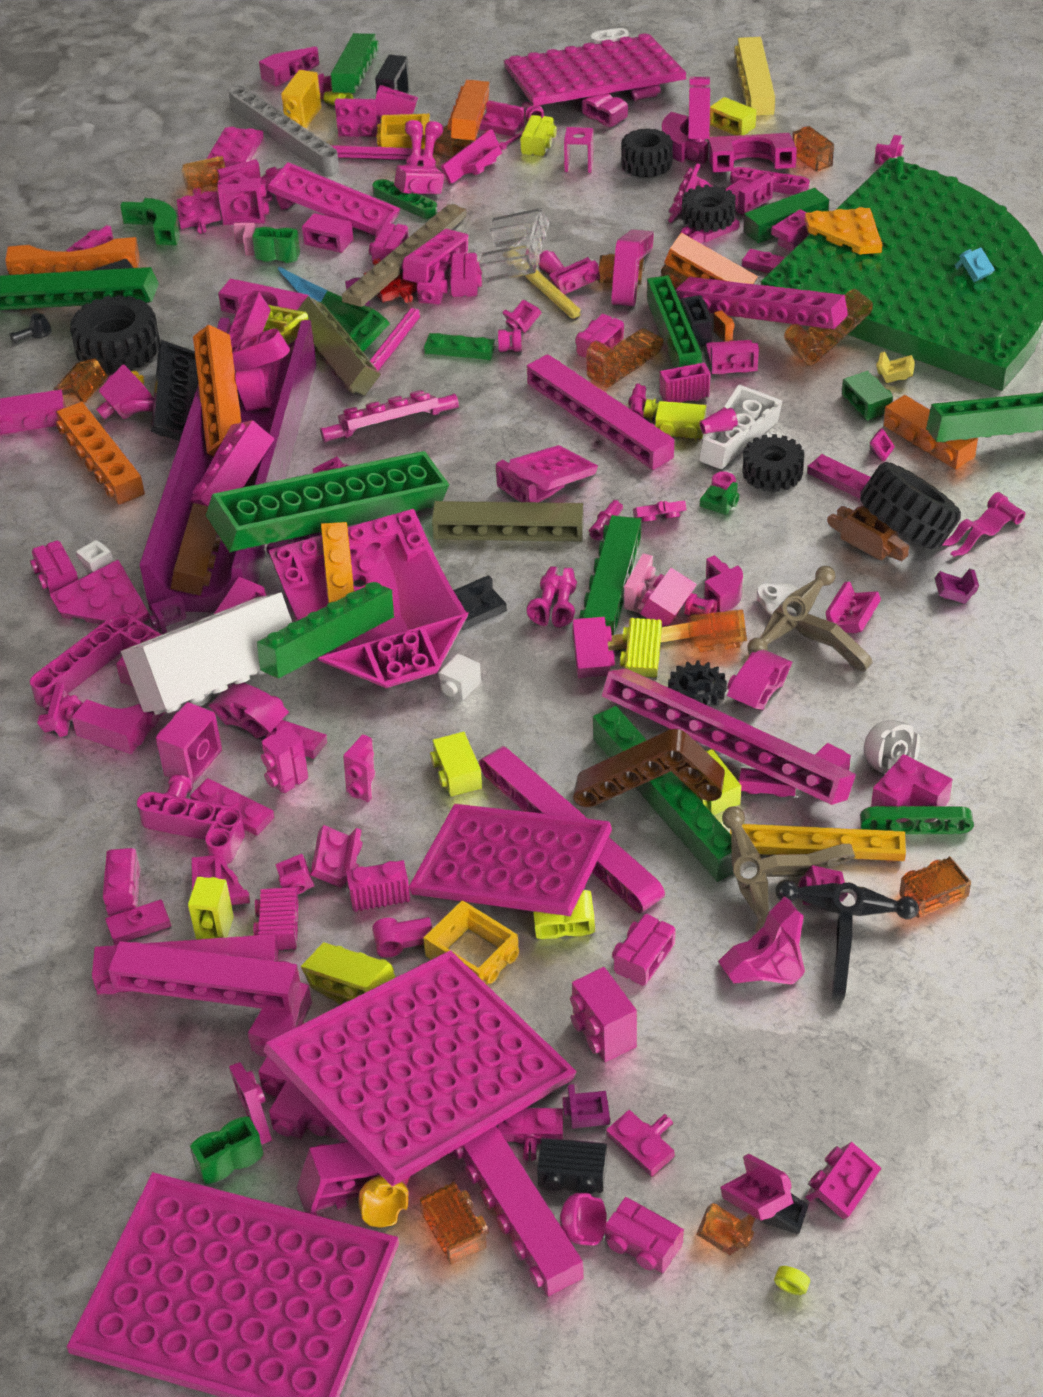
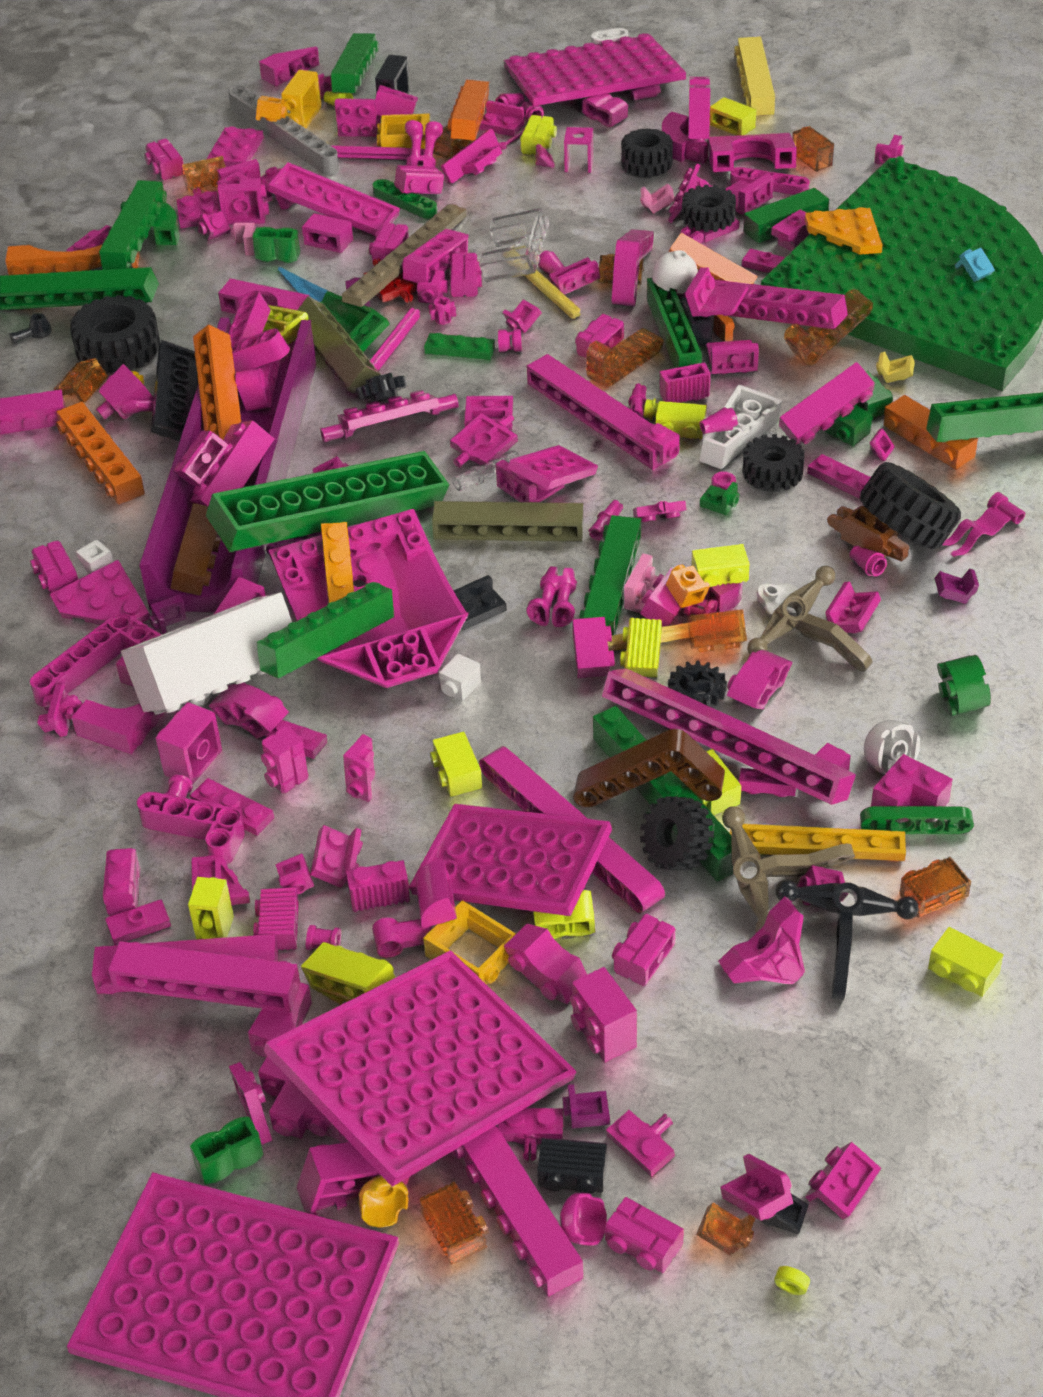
(132, 225): none -> green brick
(163, 159): none -> dark pink brick
(201, 458): none -> dark pink brick
(213, 225): none -> dark pink bracket
(271, 108): none -> light orange brick
(316, 936): none -> dark pink bush
(381, 387): none -> black gear
(435, 894): none -> dark pink brick
(442, 310): none -> dark pink gear
(479, 474): none -> clear pin
(483, 440): none -> dark pink plate
(489, 406): none -> dark pink plate
(515, 99): none -> dark pink cone
(543, 157): none -> dark pink slope
(544, 962): none -> dark pink brick
(656, 201): none -> bright pink bracket
(662, 440): none -> dark pink bracket
(675, 271): none -> white cylinder
(687, 586): none -> light orange brick
(691, 836): none -> black tyre
(708, 300): none -> dark pink bracket
(721, 564): none -> neon yellow brick
(827, 404): none -> dark pink wedge
(852, 427): none -> green brick
(869, 561): none -> dark pink cone
(963, 684): none -> green brick
(965, 961): none -> neon yellow brick

